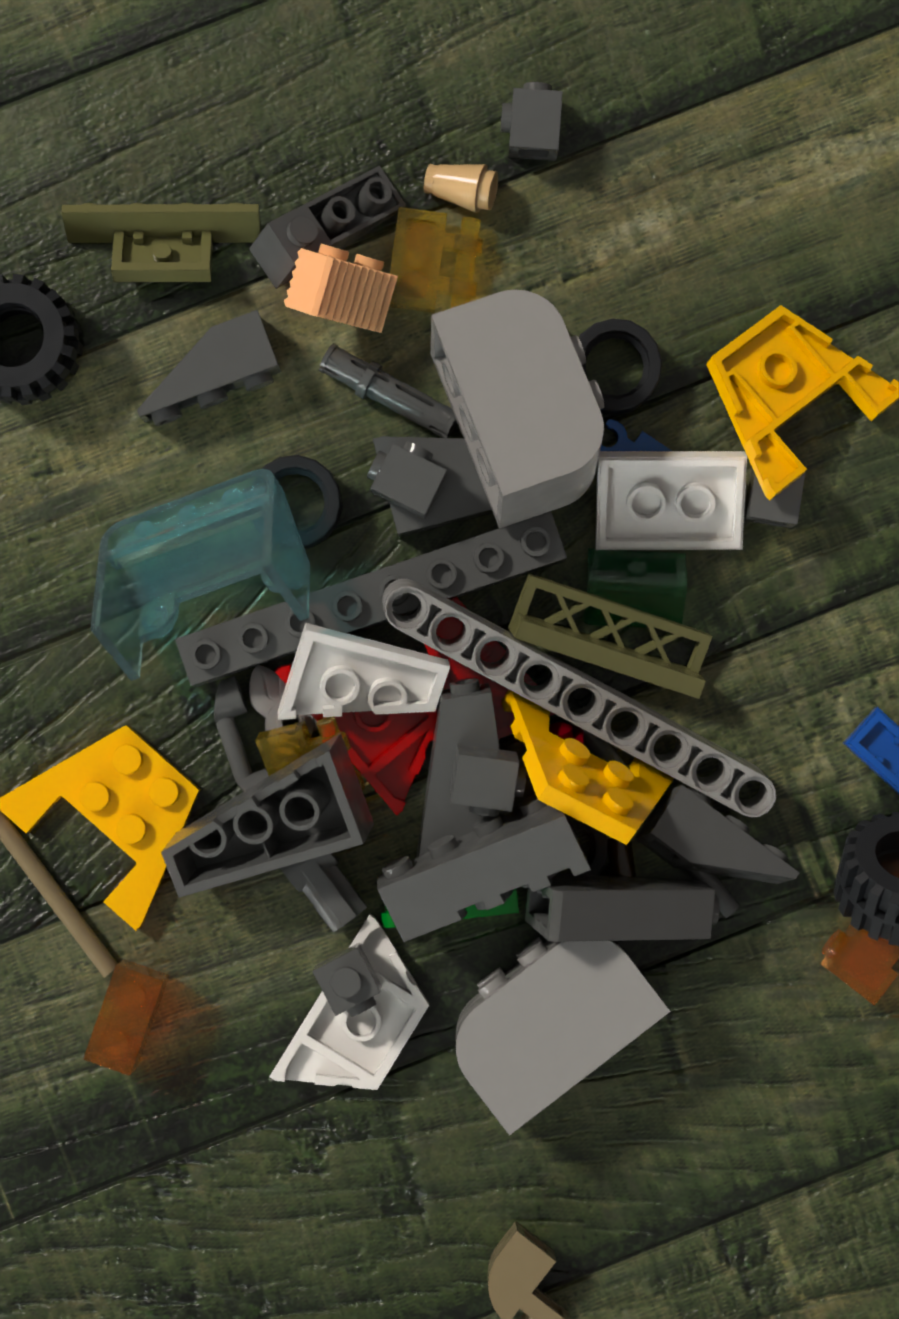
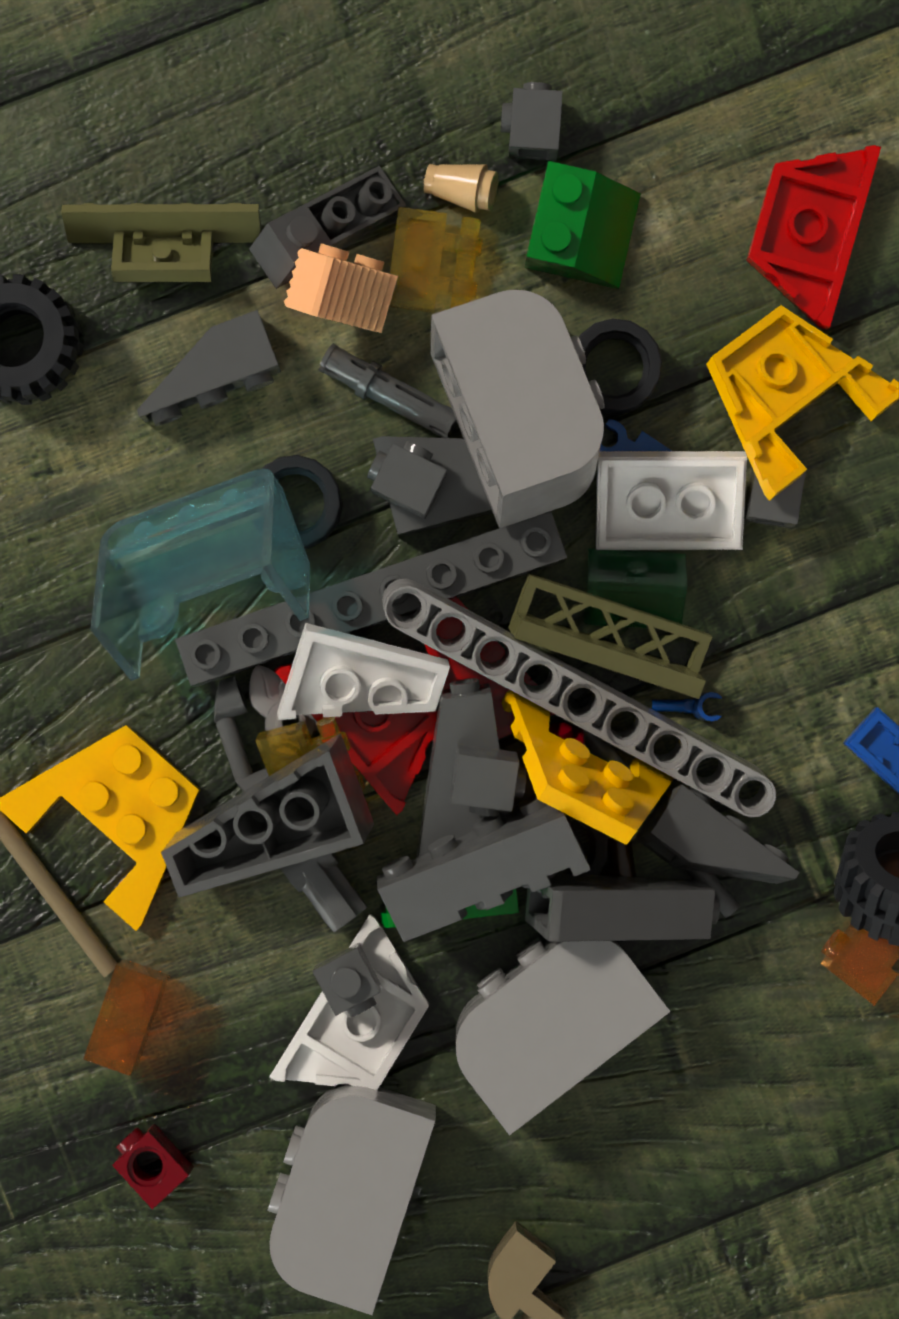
(156, 1186): none -> dark red brick
(348, 1192): none -> light grey brick
(582, 226): none -> green slope
(688, 706): none -> blue hand
(811, 227): none -> red wing

